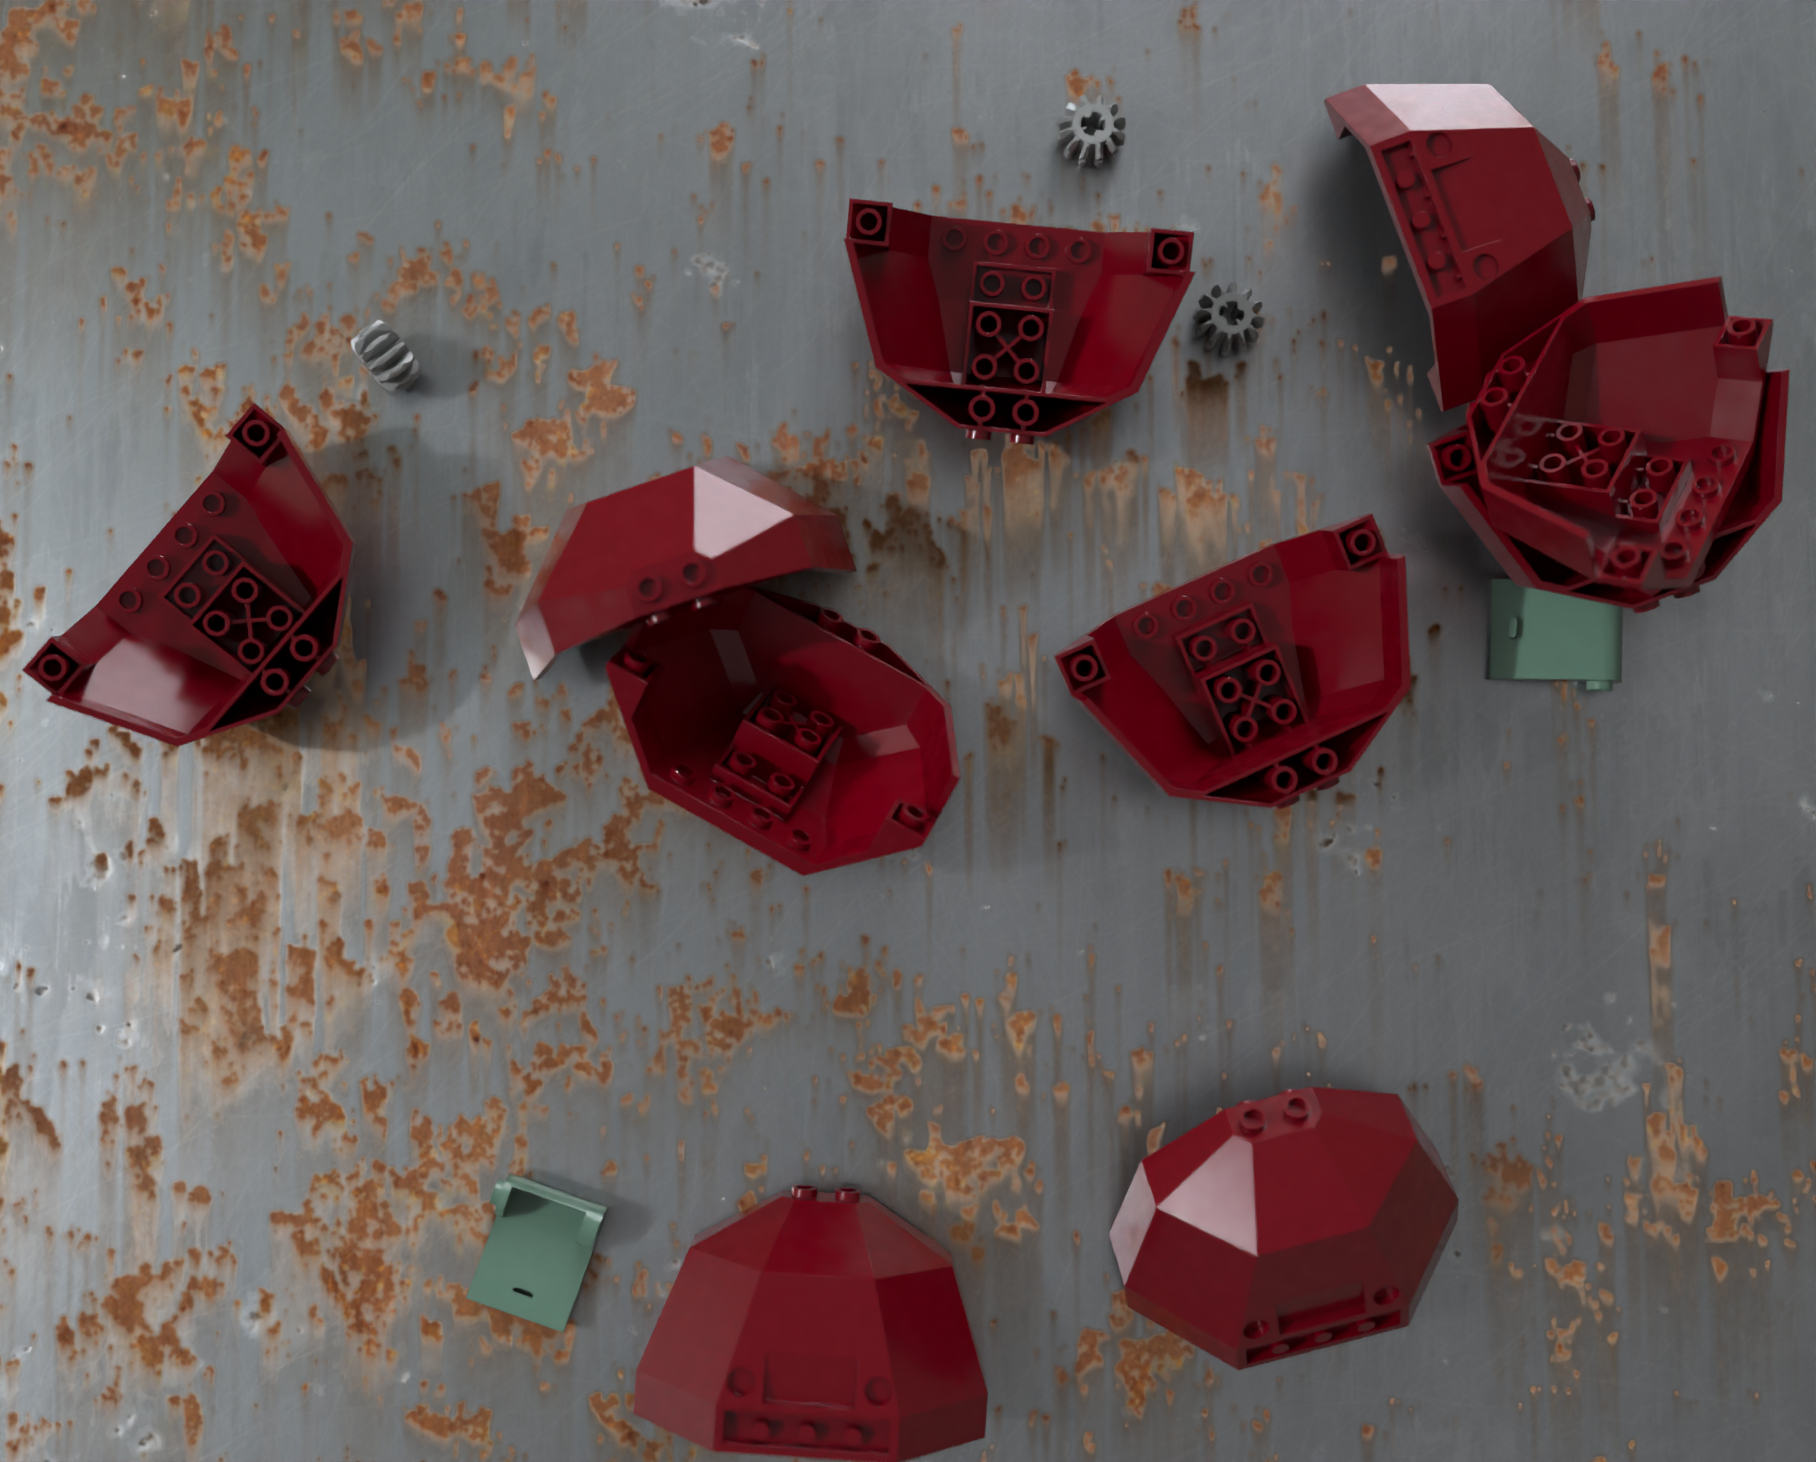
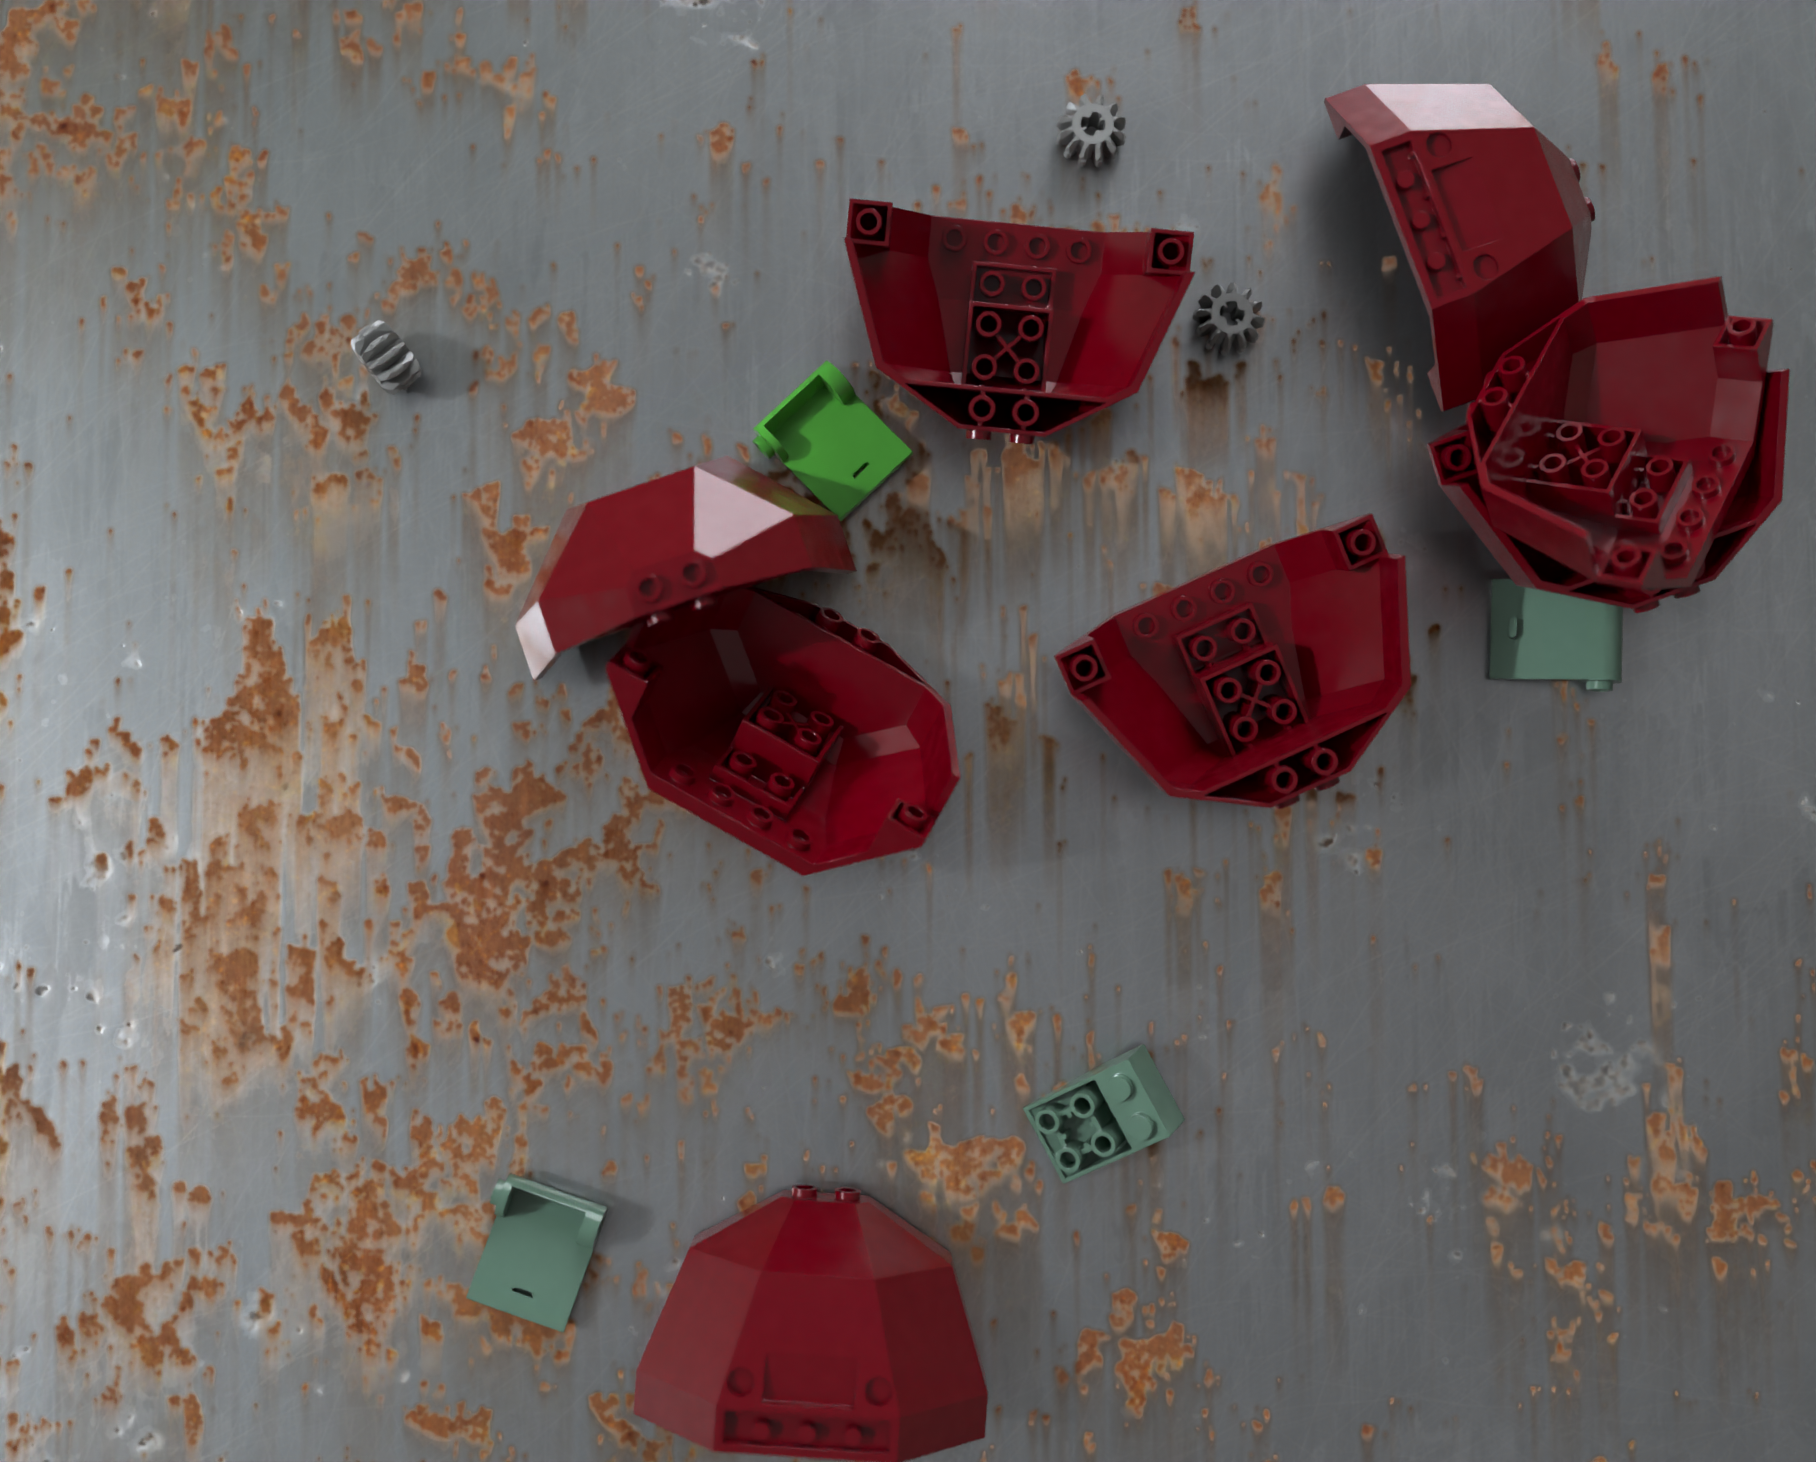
(220, 607): dark red piece -> none
(828, 437): none -> bright green door
(1105, 1114): none -> sand green slope
(1286, 1225): dark red piece -> none

